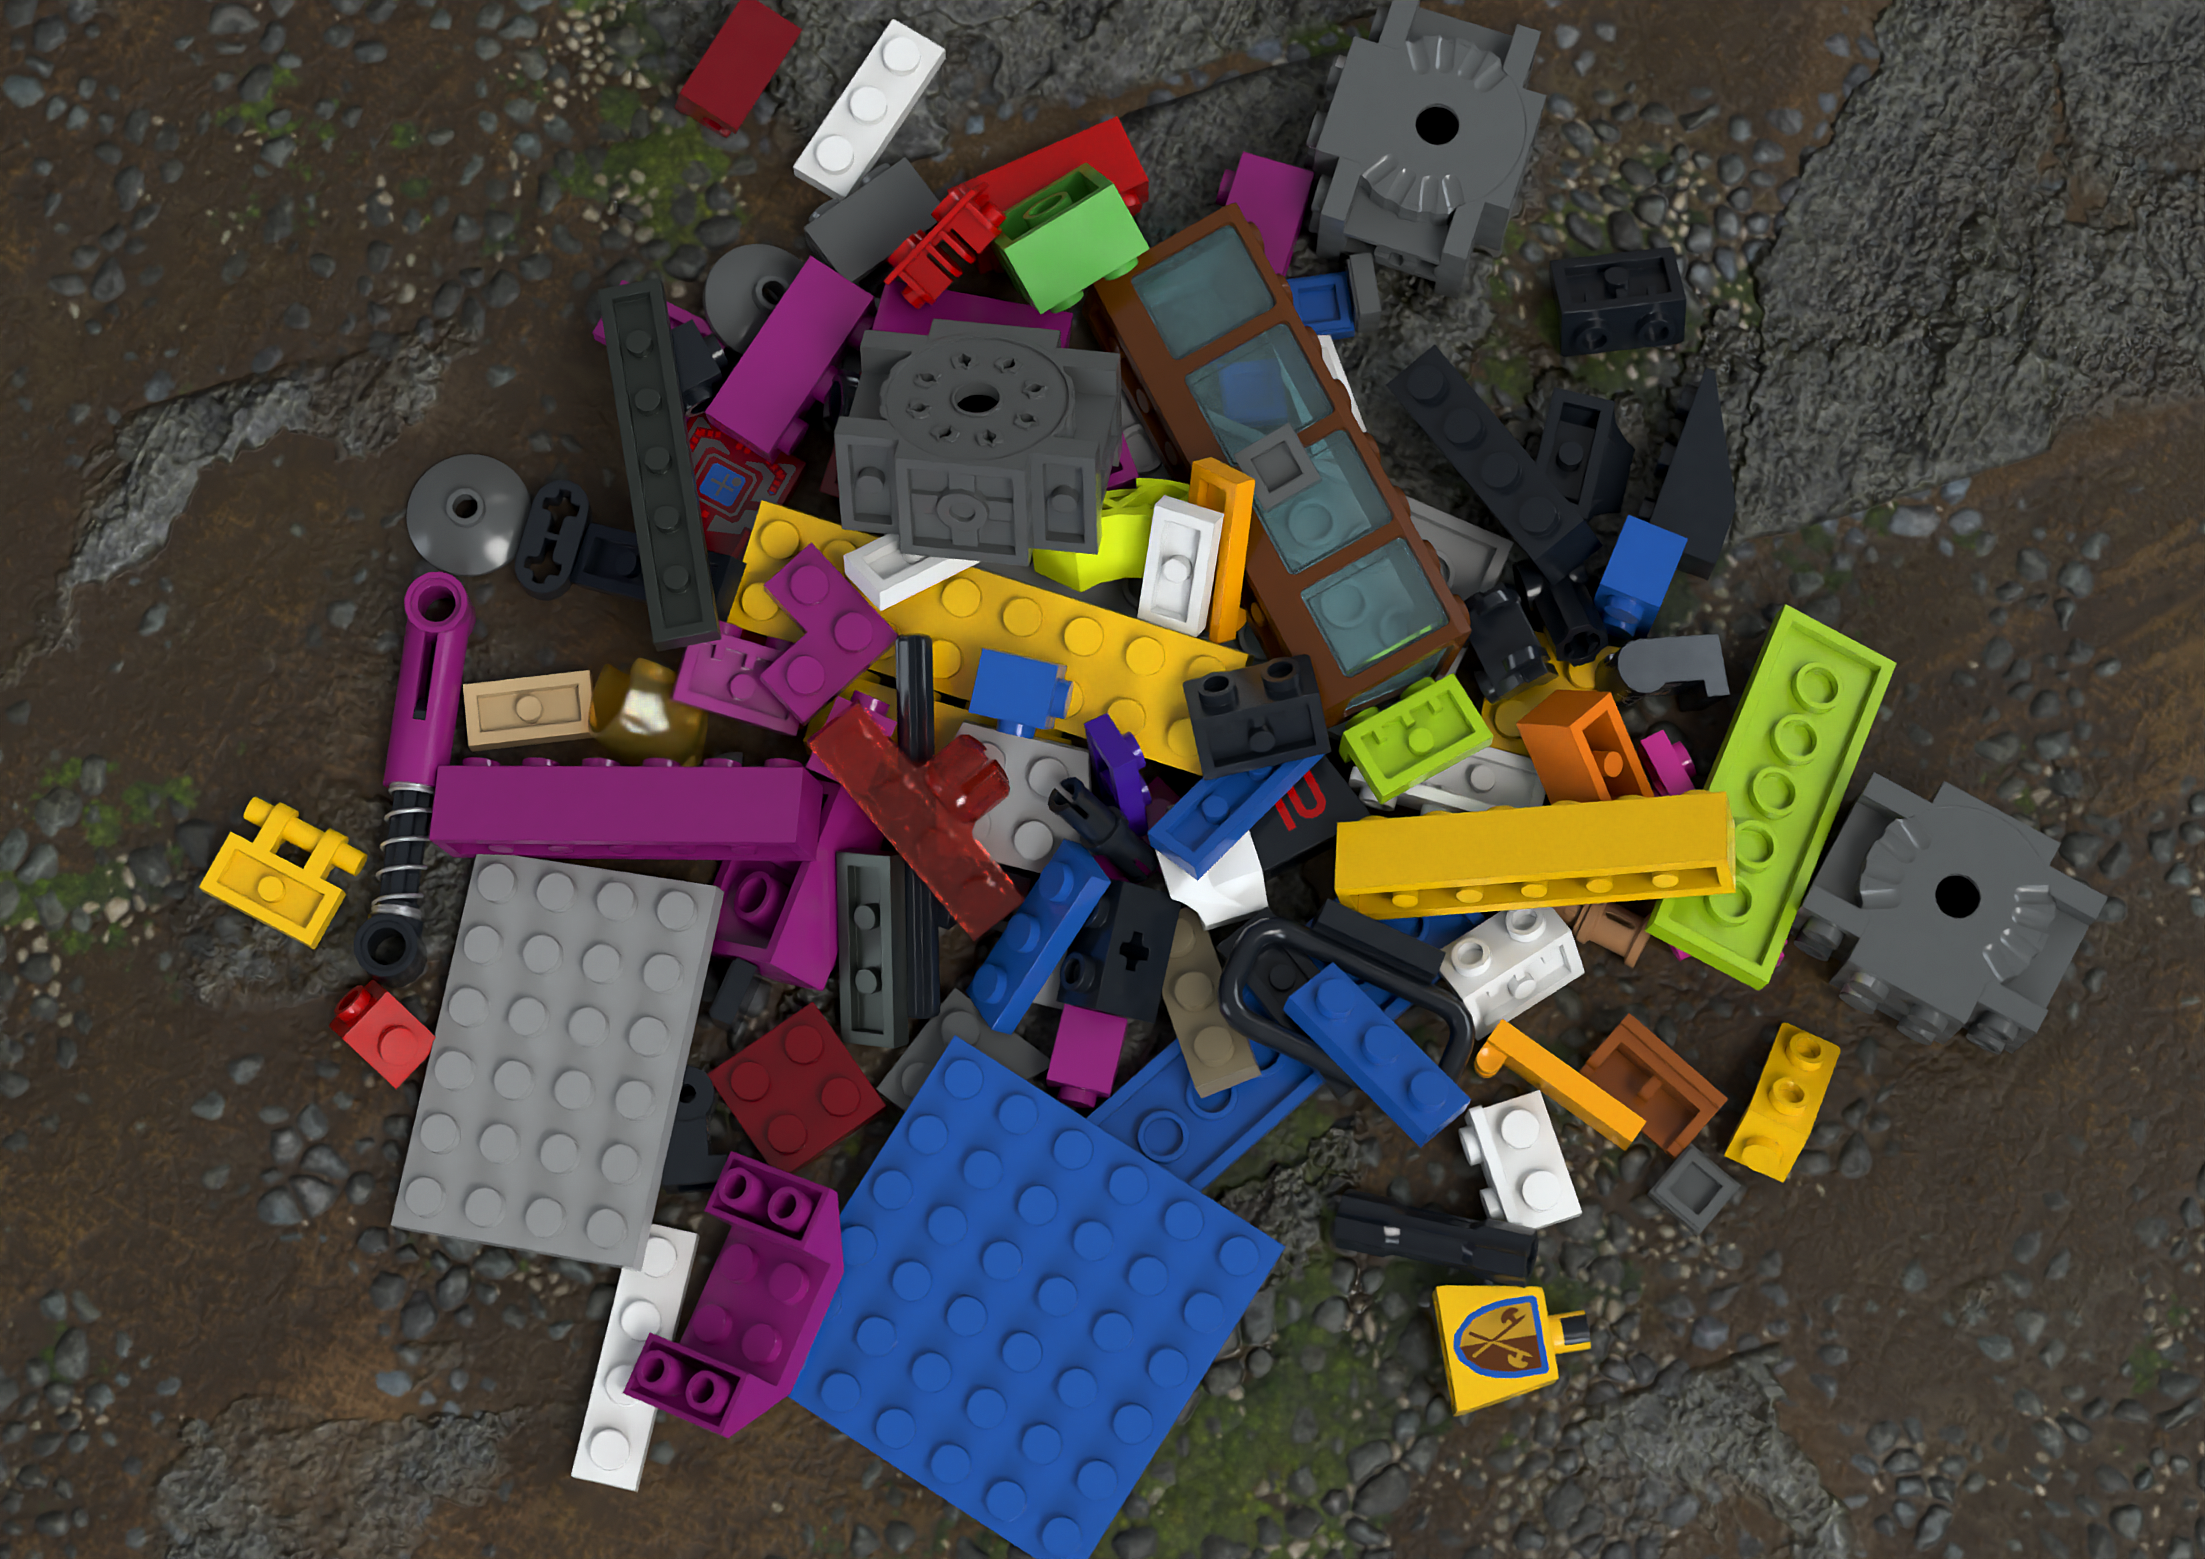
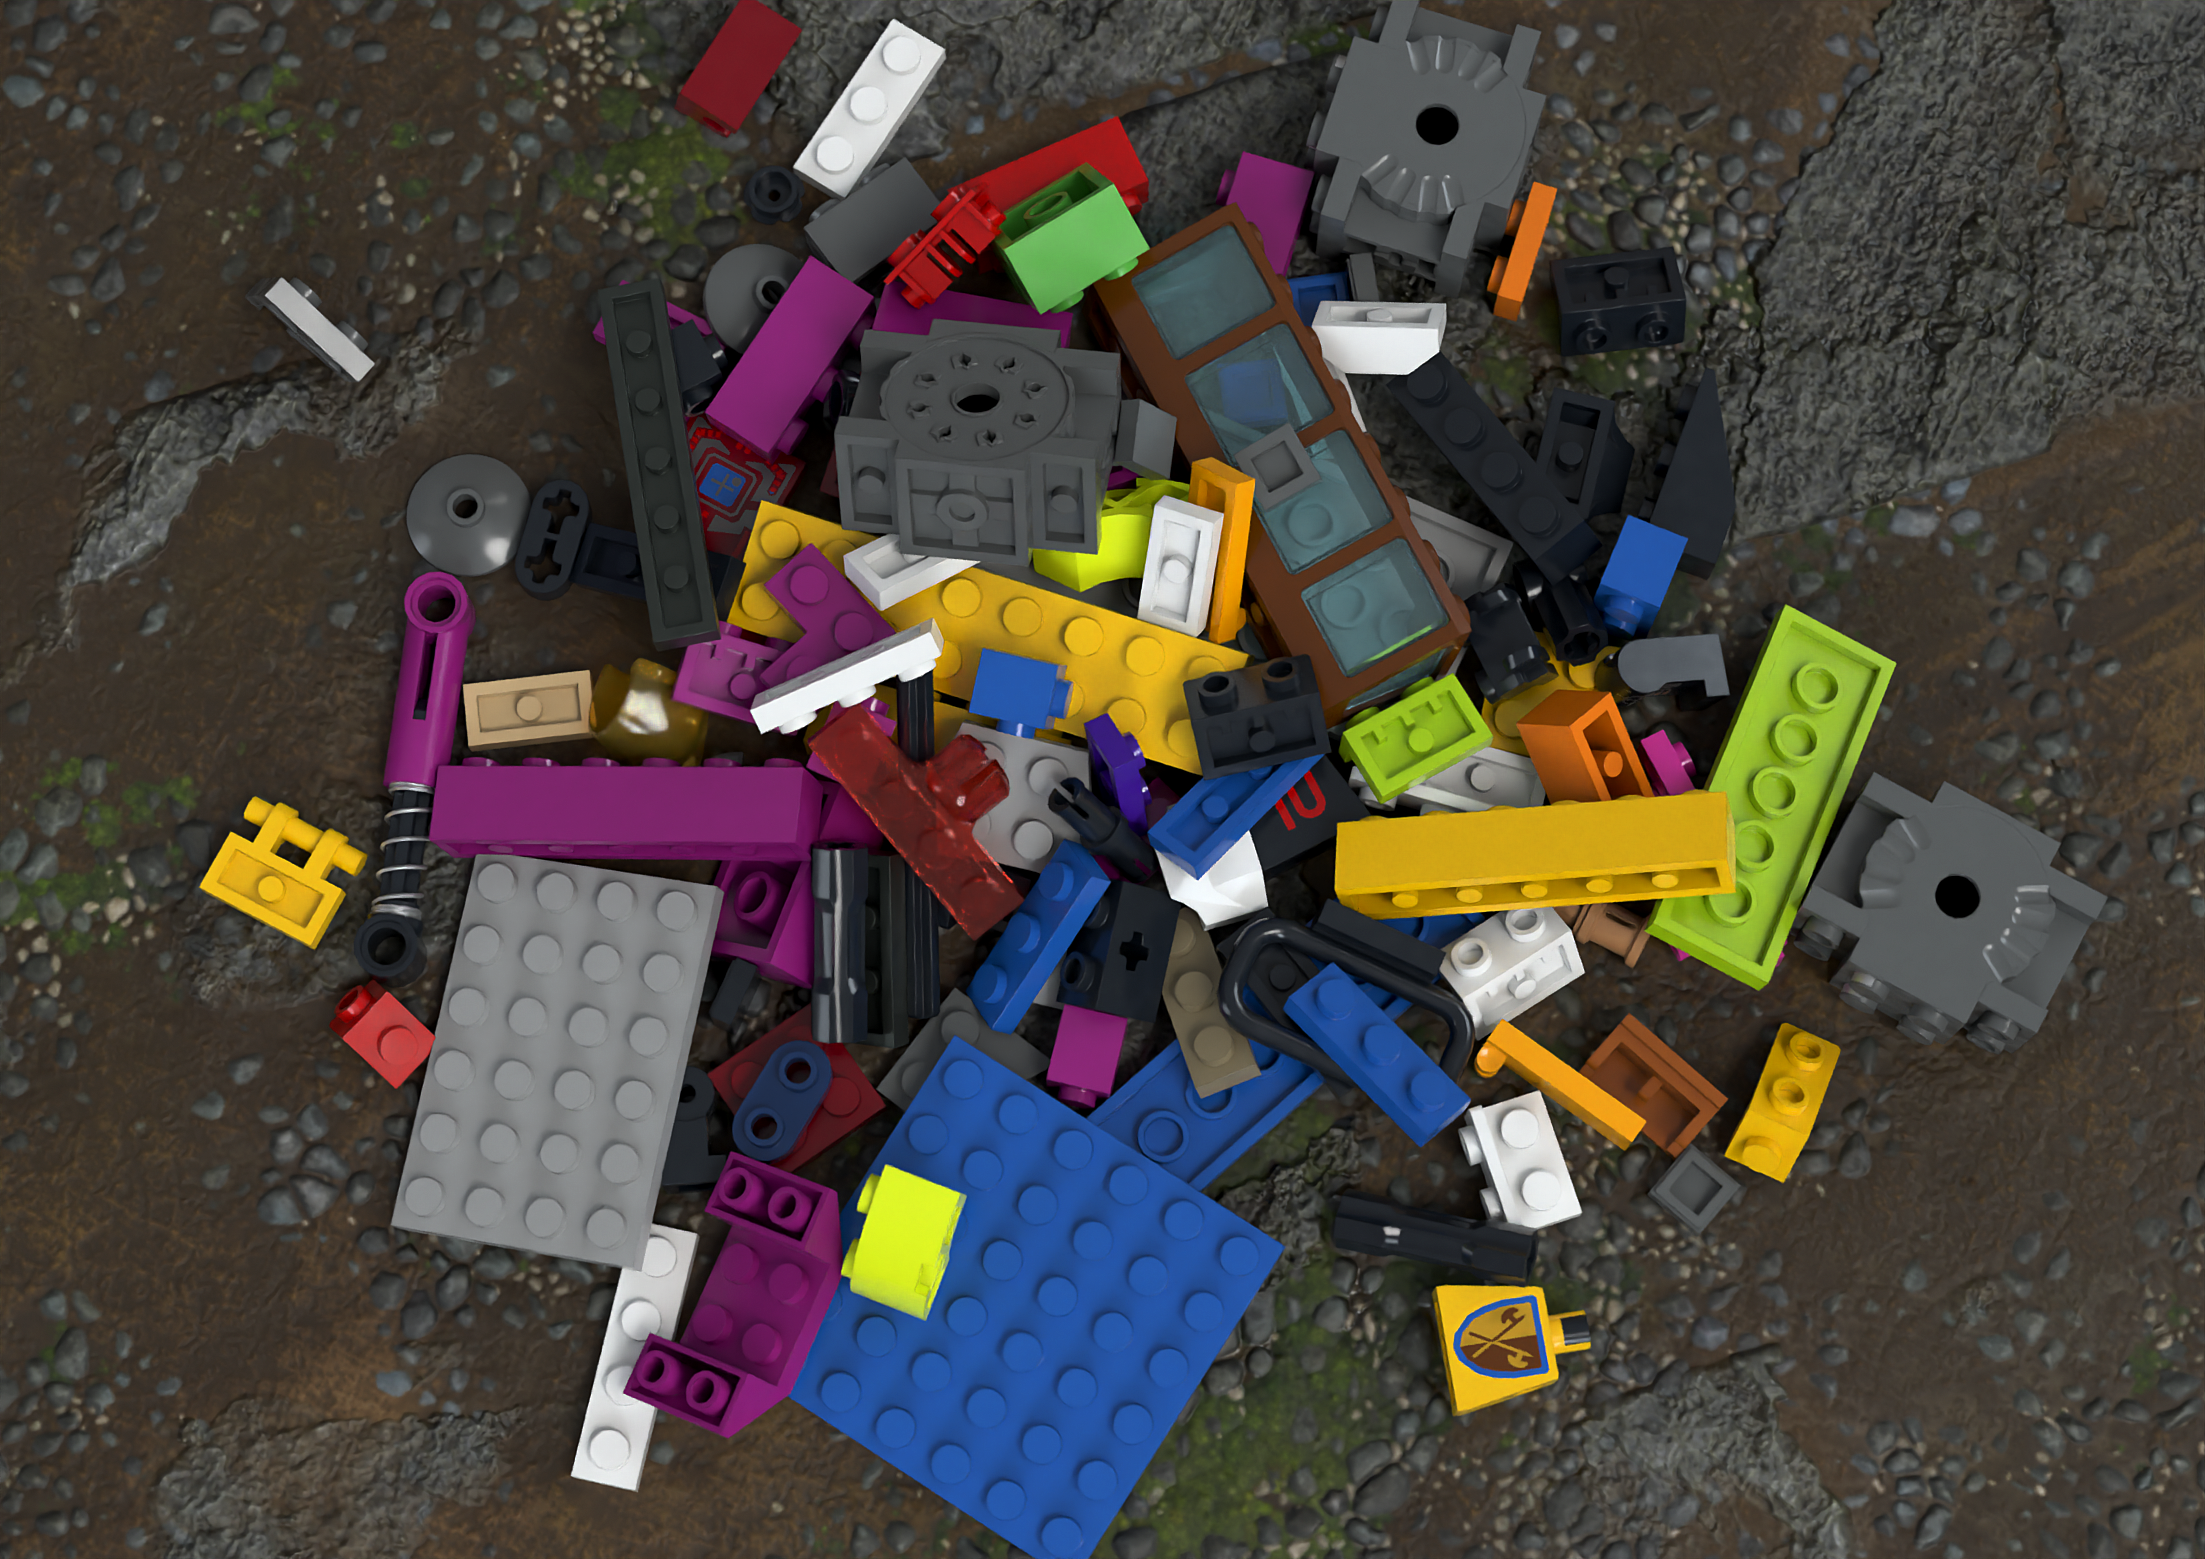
(297, 307): none -> wing
(770, 180): none -> black plate
(785, 1102): none -> dark blue plate
(839, 898): none -> black axle
(848, 678): none -> white plate
(903, 1240): none -> neon yellow brick
(1145, 439): none -> dark grey tile
(1379, 335): none -> white slope
(1512, 274): none -> orange plate

